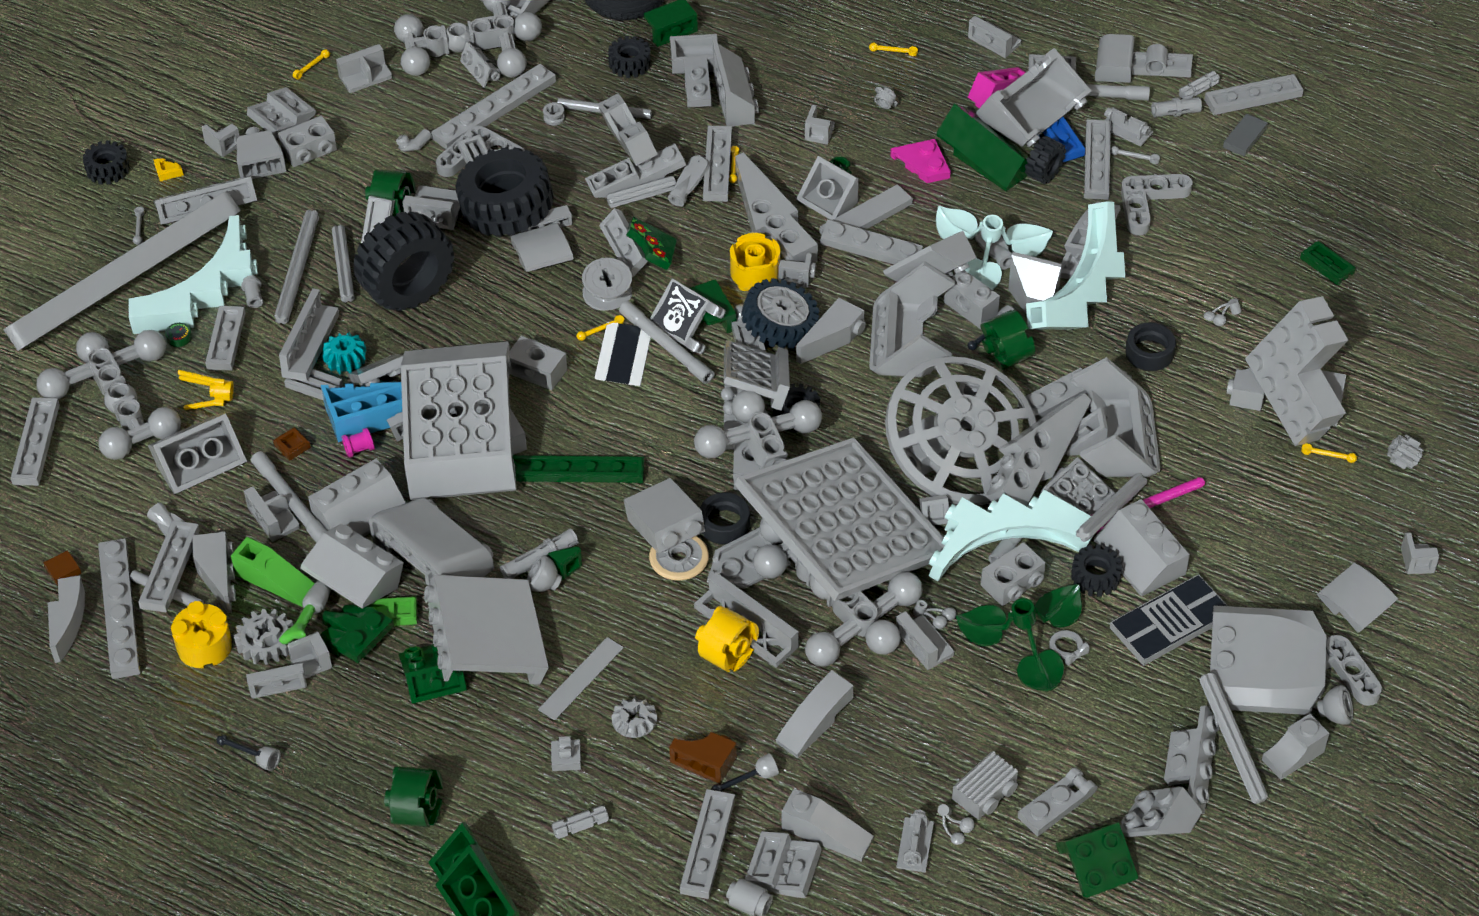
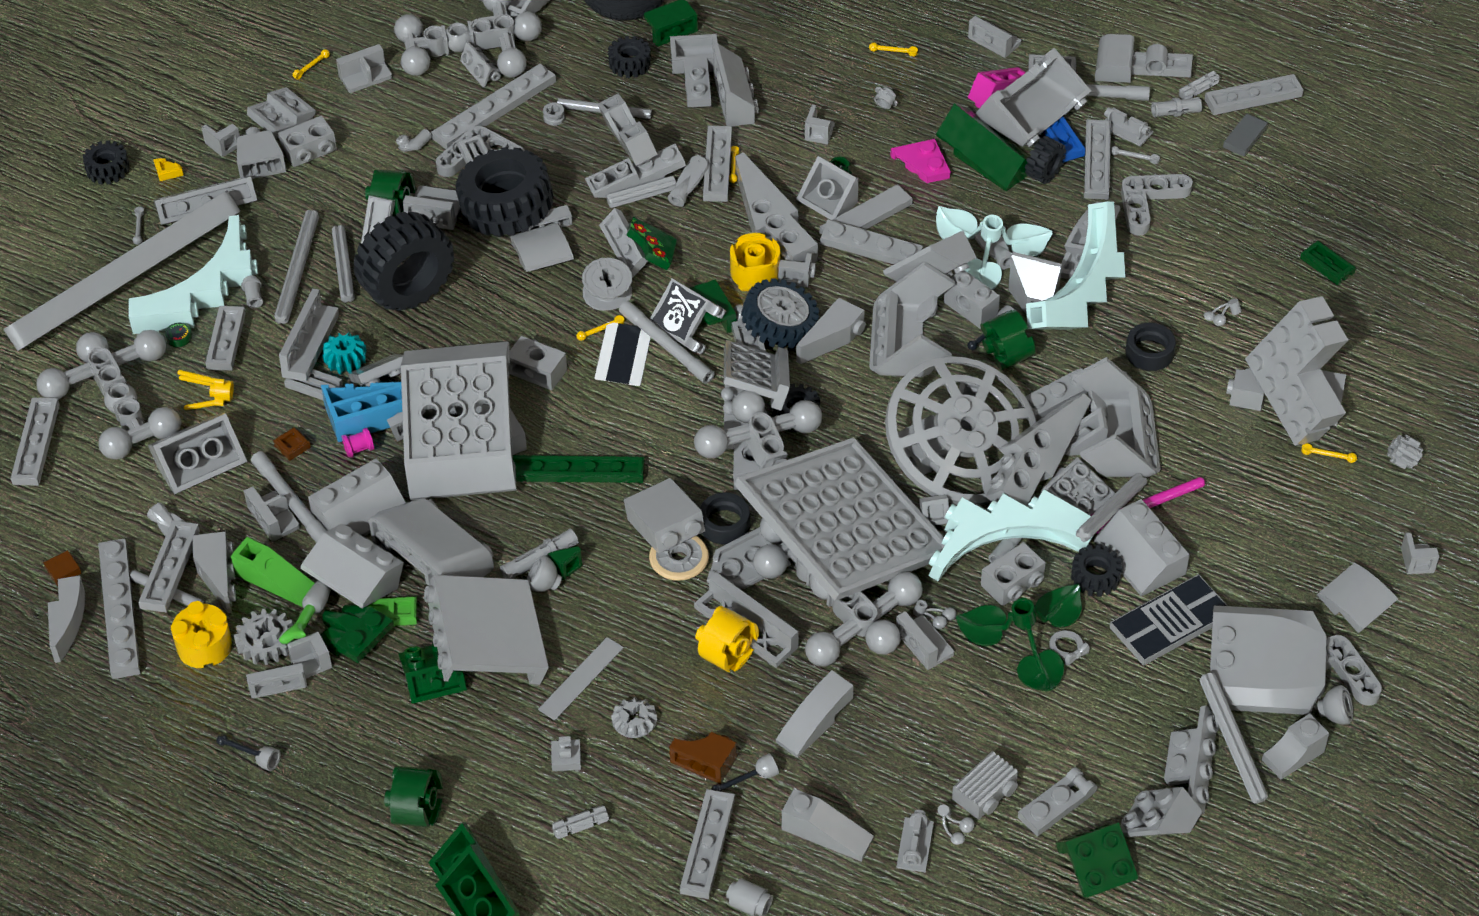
(783, 864): light grey slope -> none

